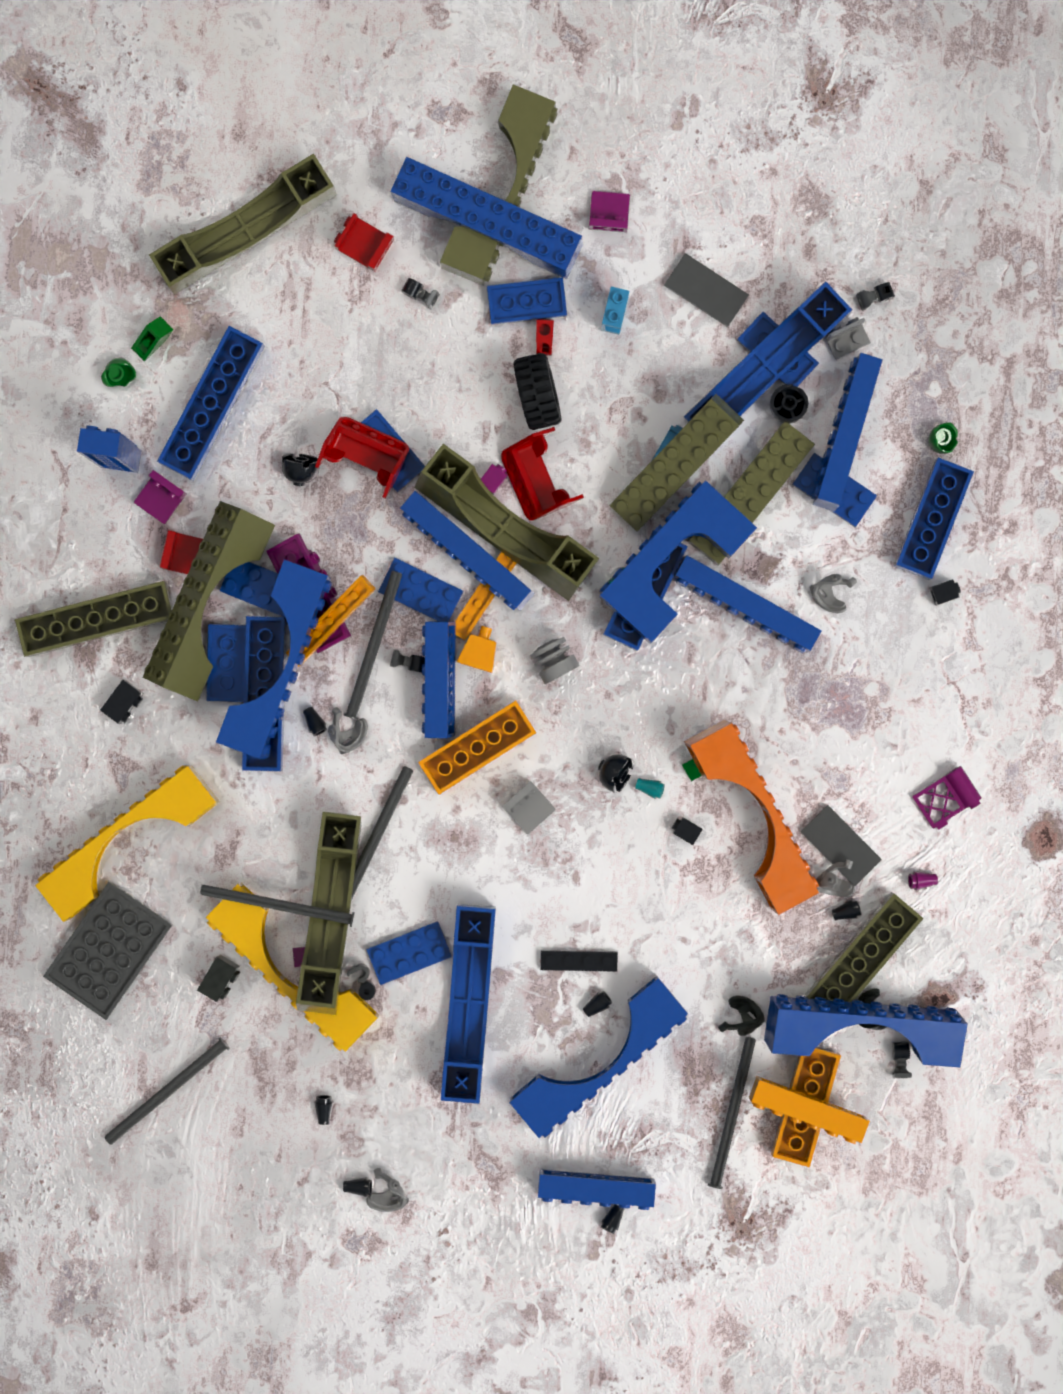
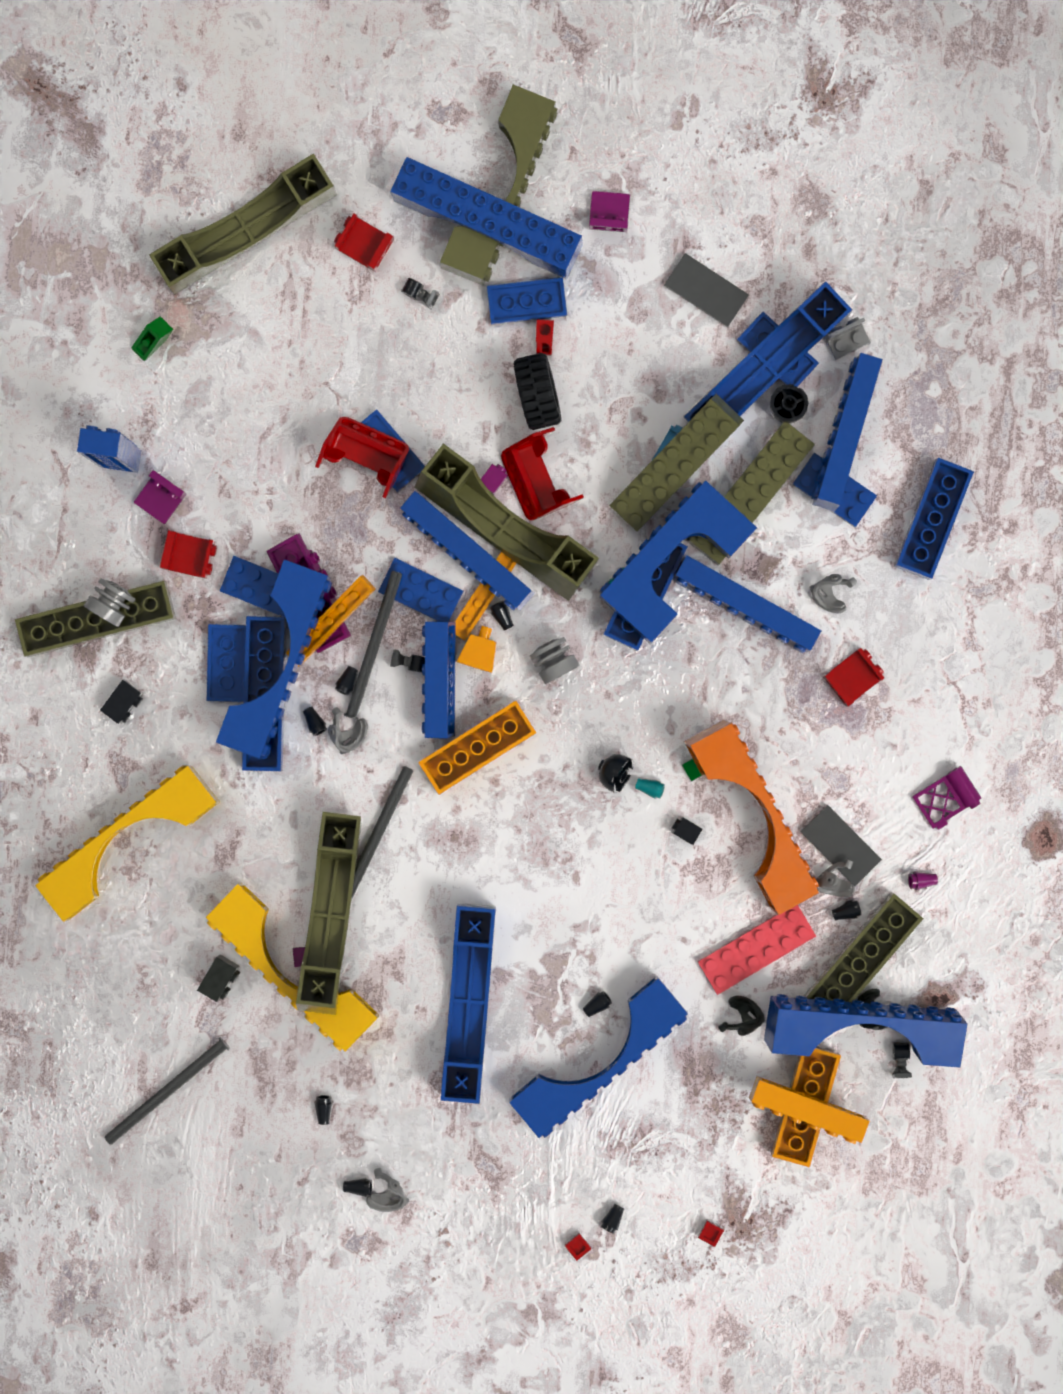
(107, 950): dark grey plate -> none
(109, 602): none -> light grey wheel
(118, 373): green hair -> none
(179, 655): olive arch -> none
(211, 403): blue brick -> none
(277, 904): dark grey axle -> none
(299, 469): black cylinder -> none
(346, 681): none -> black cone
(367, 988): leg -> none
(409, 953): blue plate -> none
(502, 615): none -> black cone
(529, 807): light grey bracket -> none
(578, 1246): none -> red plate
(579, 961): black plate -> none
(596, 1188): blue brick -> none
(615, 310): dark azure panel -> none
(711, 1233): none -> red plate
(732, 1113): dark grey axle -> none
(756, 949): none -> coral plate
(854, 676): none -> red panel
(881, 293): leg -> none
(943, 438): green hair -> none
(945, 592): black brick -> none

